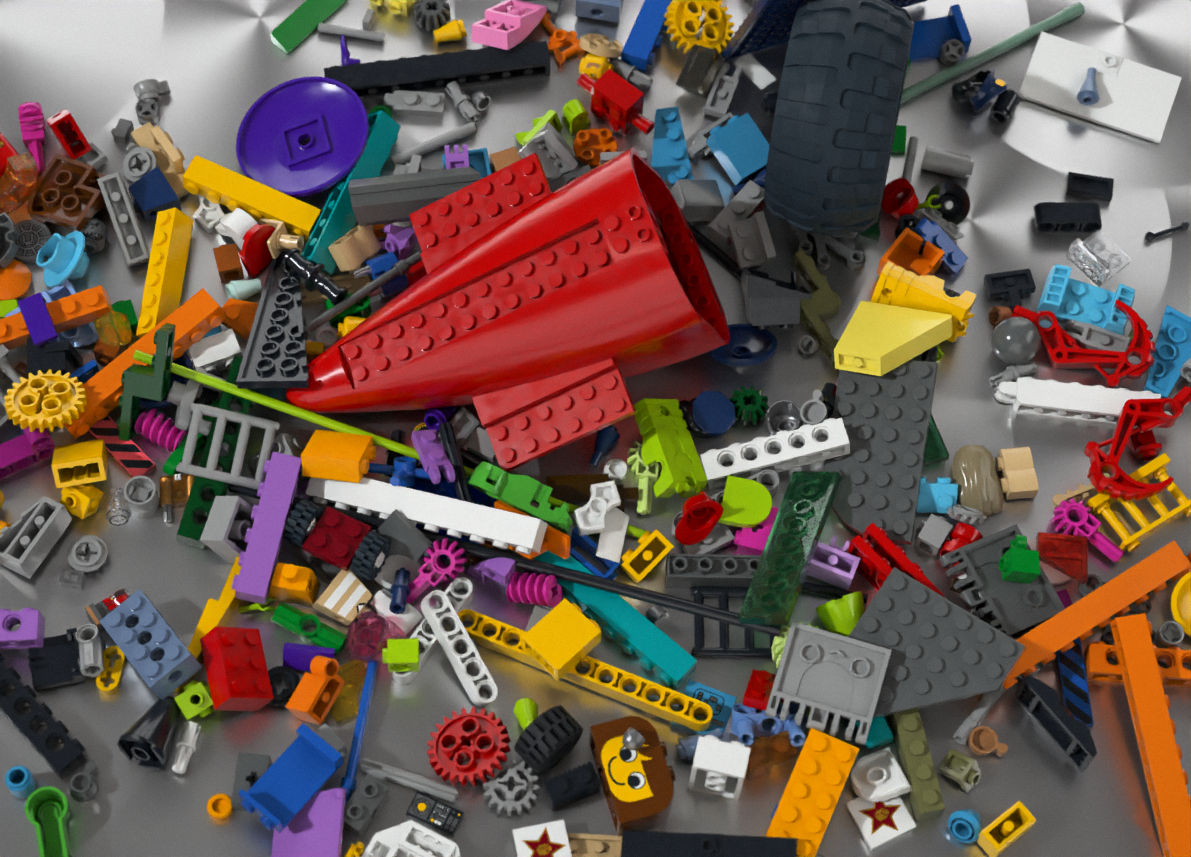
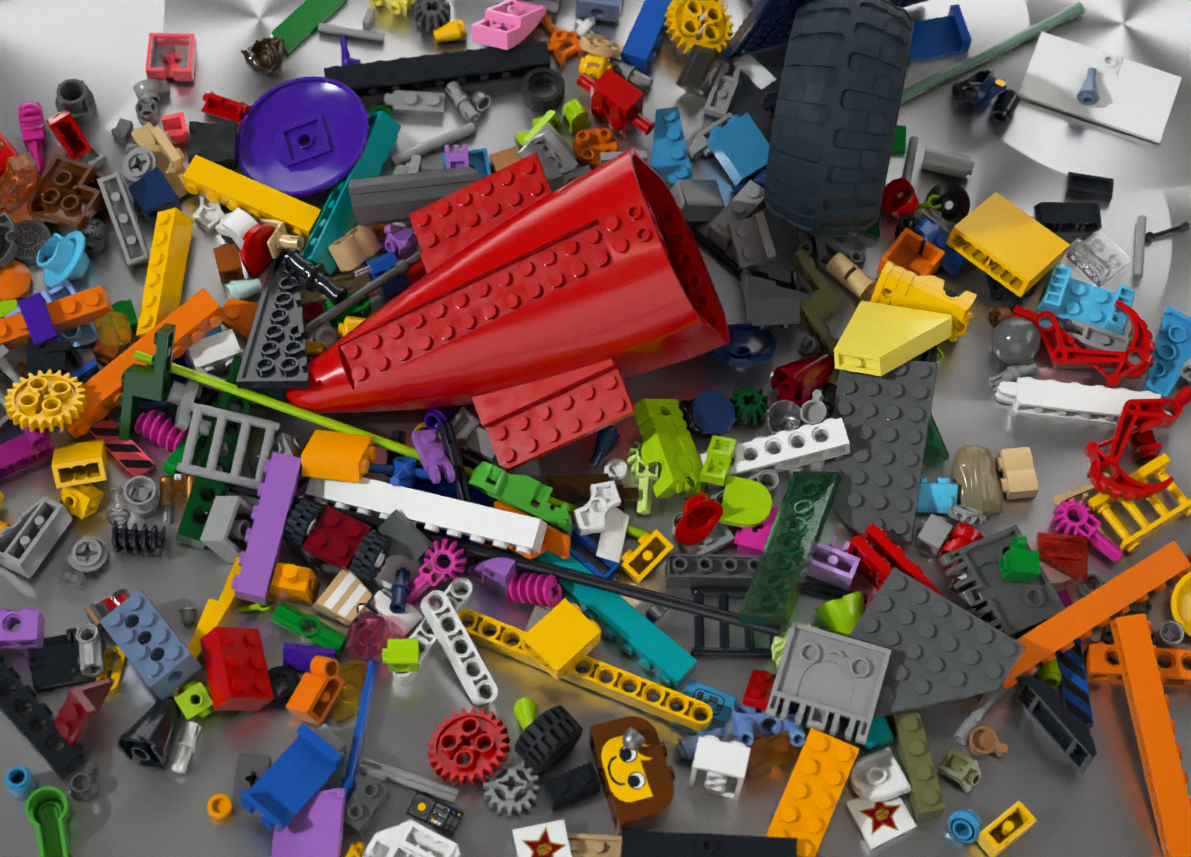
(76, 99): none -> dark grey piece
(79, 709): none -> dark red bracket
(138, 539): none -> black piece
(174, 48): none -> coral piece
(177, 129): none -> coral panel
(187, 615): none -> light grey piece
(214, 142): none -> black brick
(224, 107): none -> red hinge
(265, 55): none -> dark brown hair
(312, 310): none -> red tile
(539, 75): none -> black tyre
(585, 26): none -> white piece
(718, 460): none -> lime slope
(800, 378): none -> dark red cone
(850, 275): none -> tan pin
(955, 48): flat silver wheel -> none
(1007, 244): none -> yellow brick
(1050, 673): none -> lime cone
(1140, 247): none -> light grey bar

